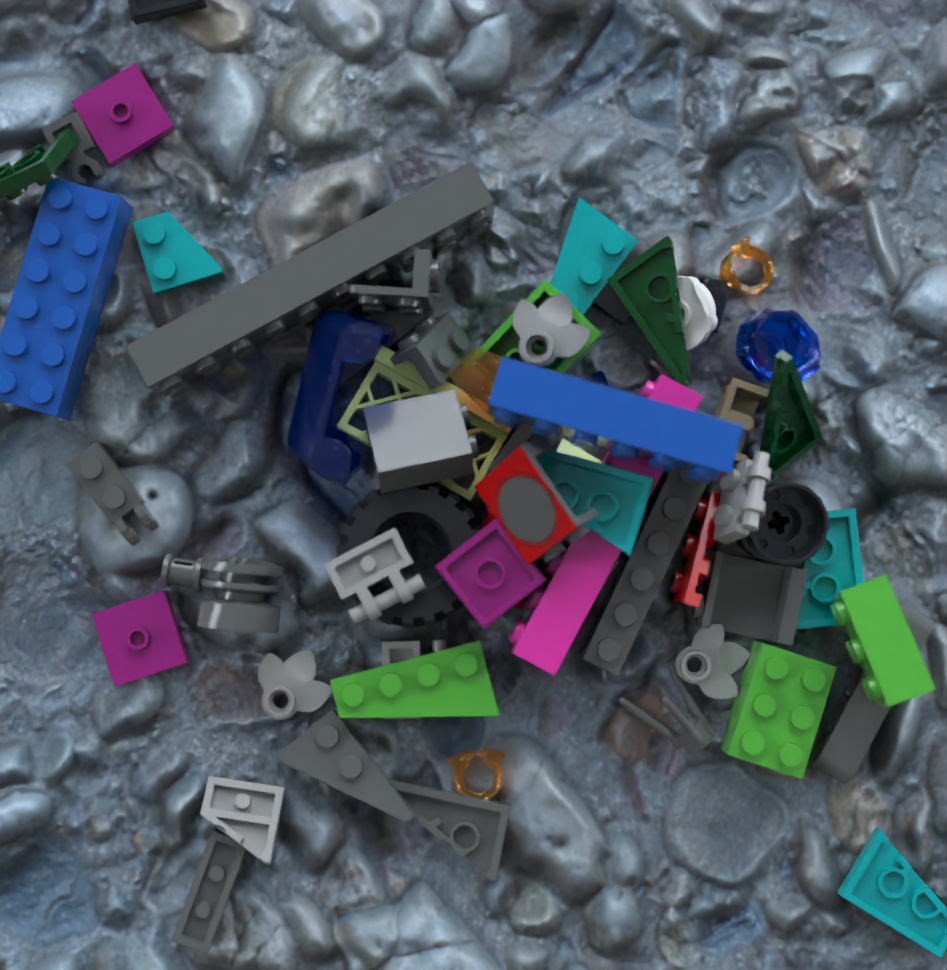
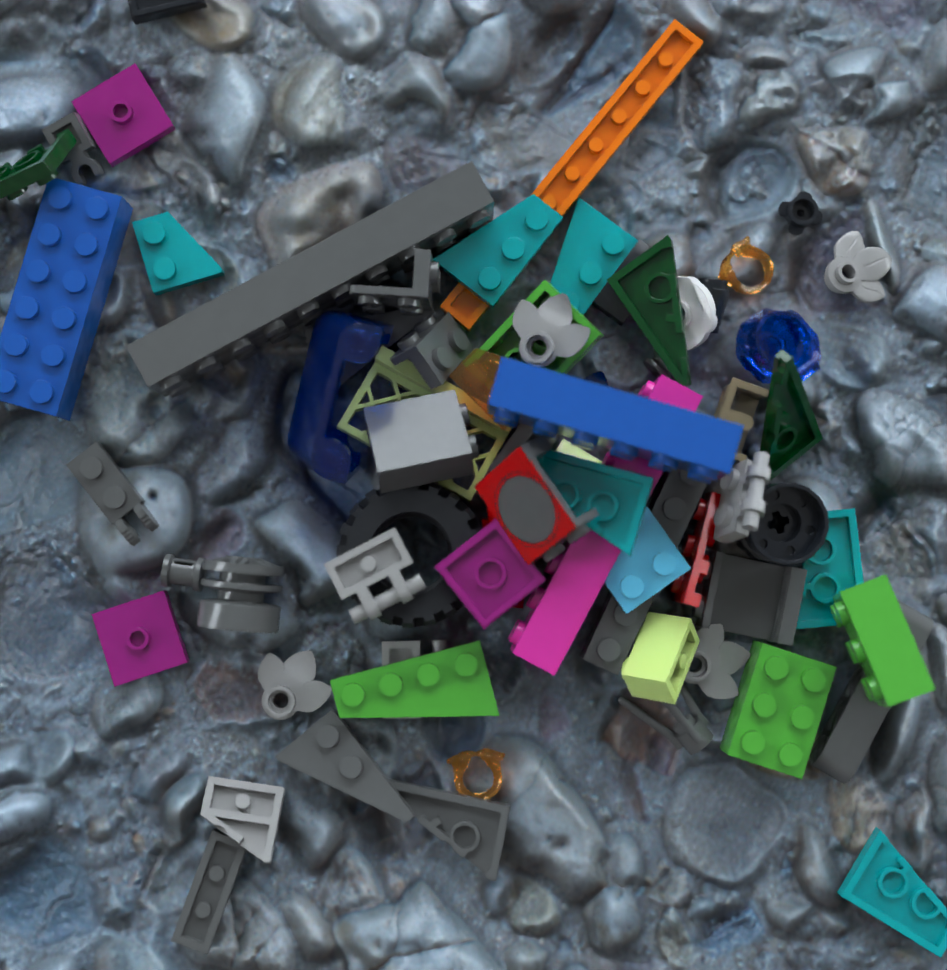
(500, 250): none -> teal wing
(599, 141): none -> orange plate
(649, 569): none -> medium azure wing
(660, 657): none -> yellowish green brick
(810, 210): none -> black plate
(861, 266): none -> light grey plate

